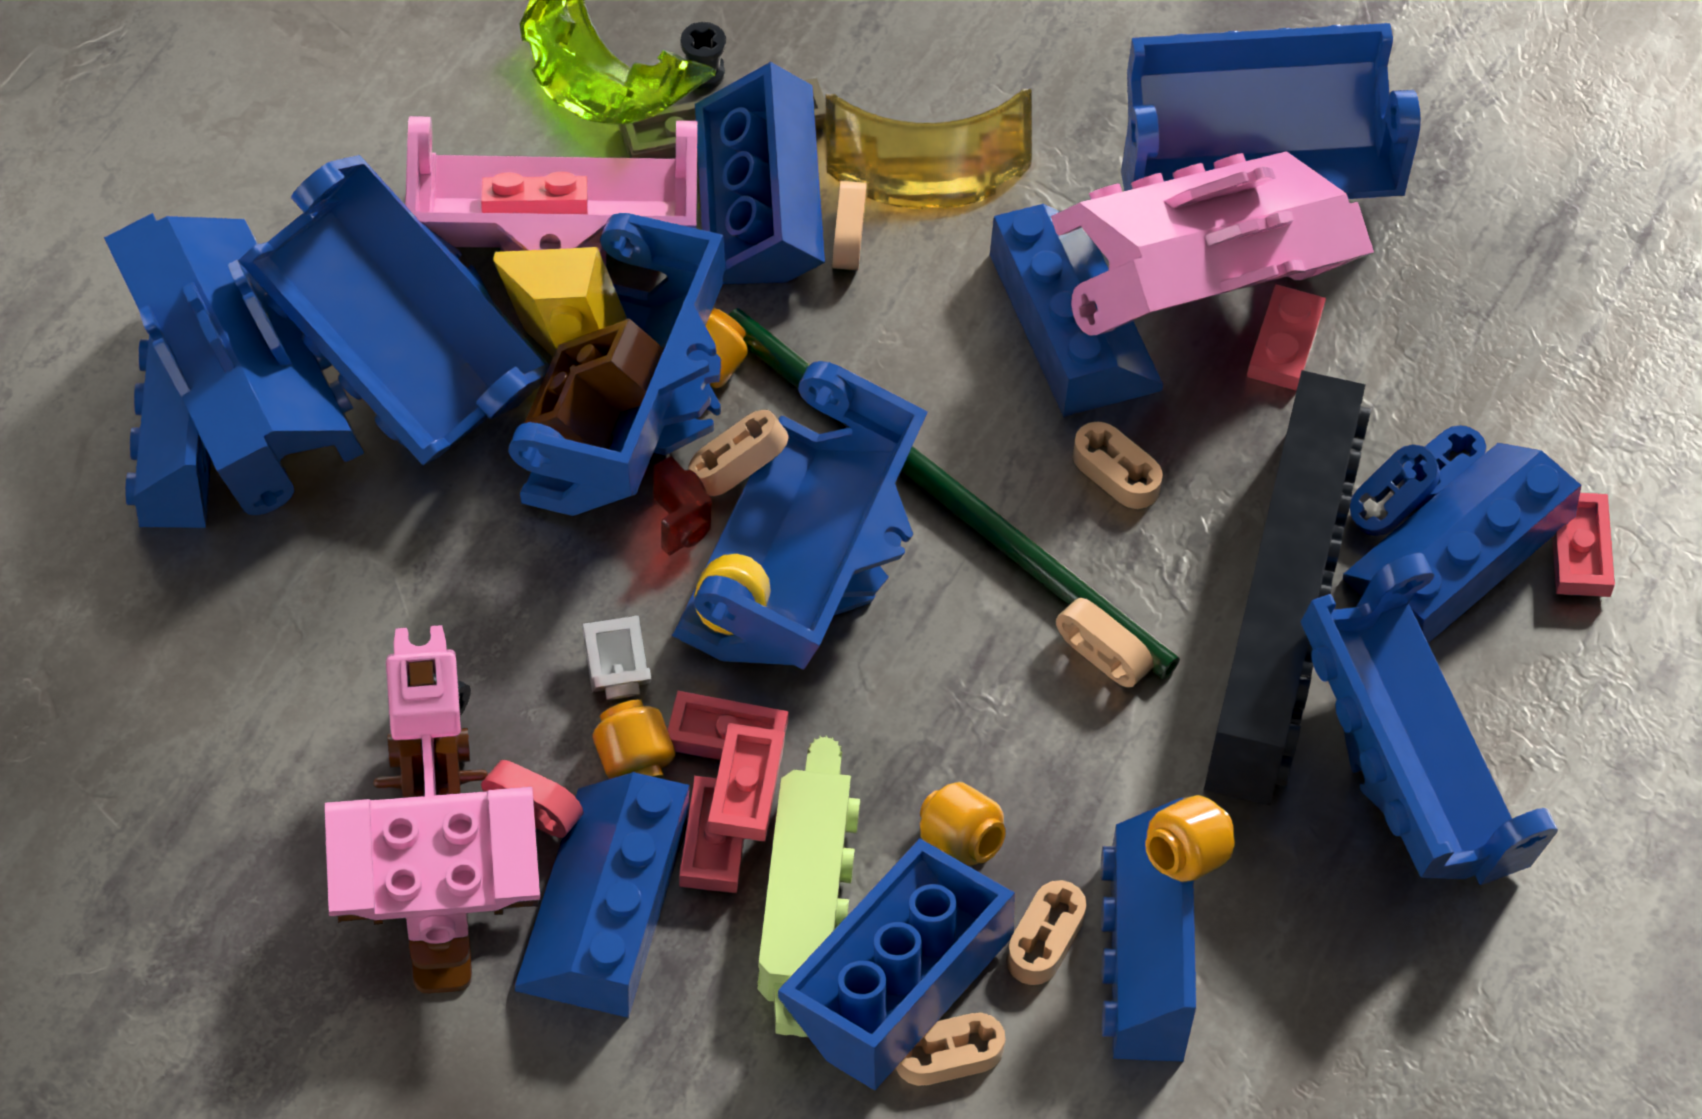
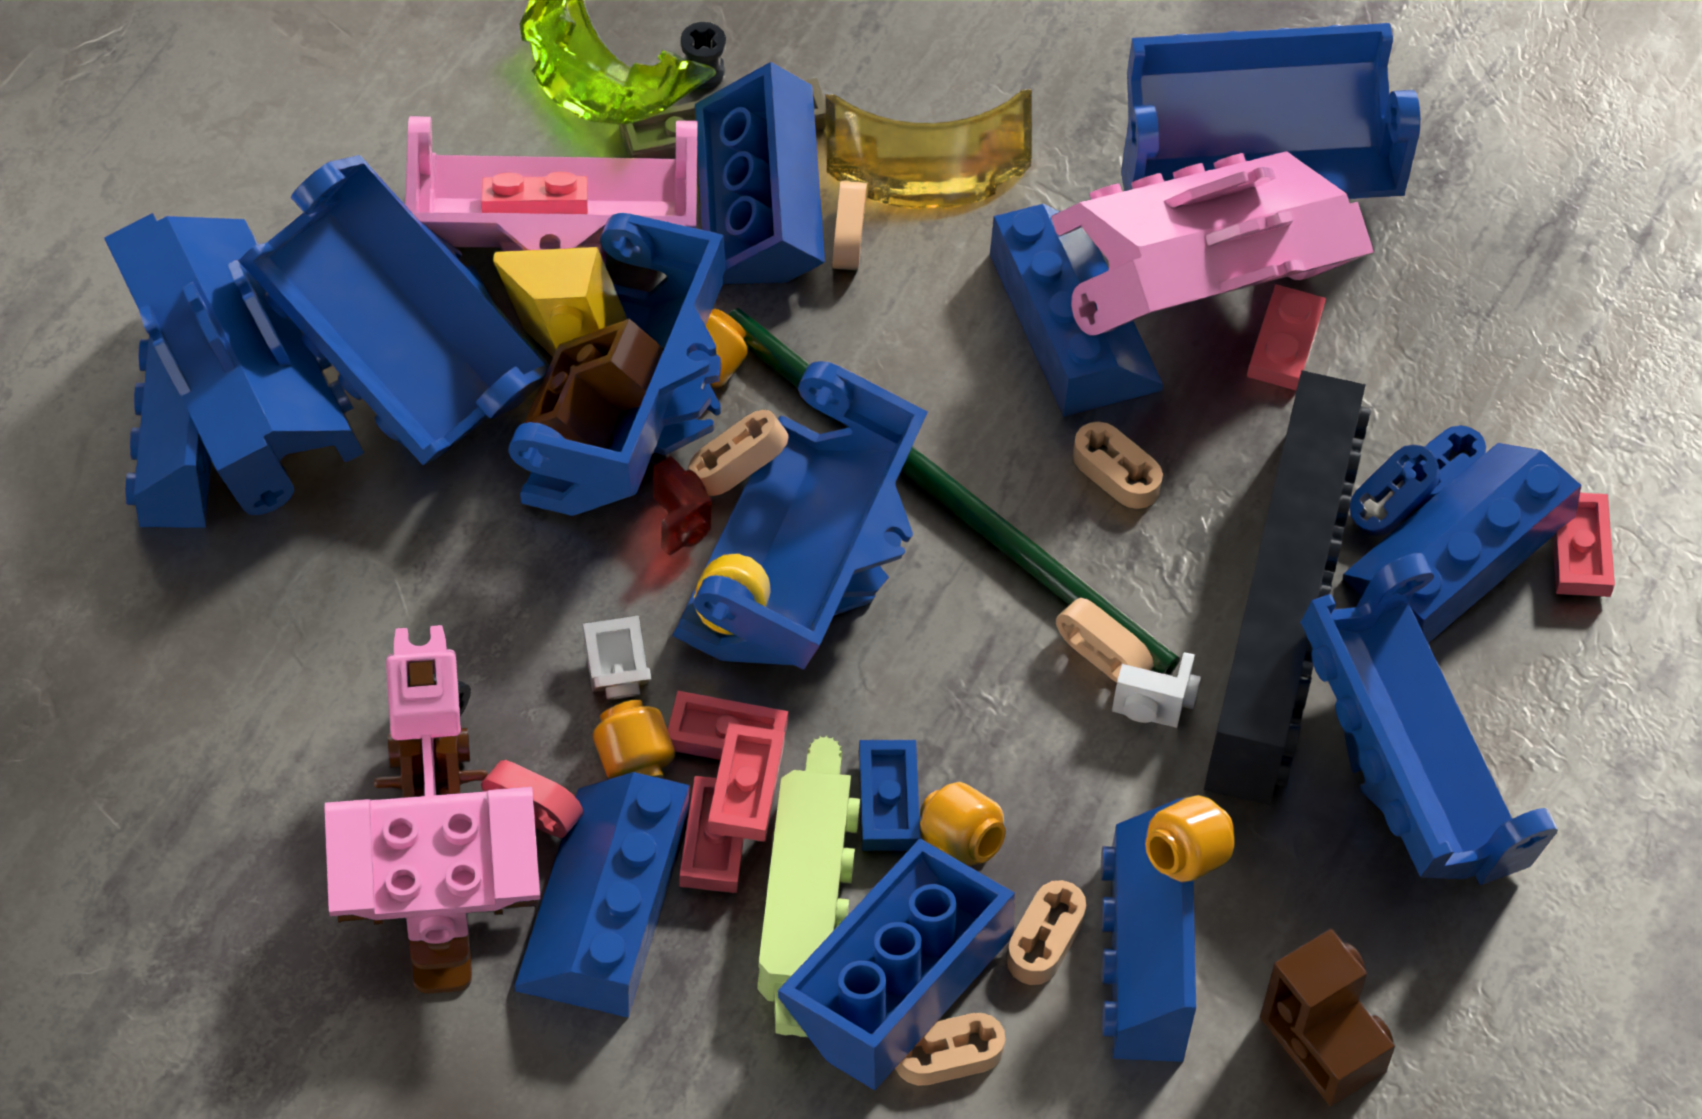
(888, 794): none -> blue plate
(1156, 696): none -> white bracket
(1321, 1022): none -> reddish brown brick

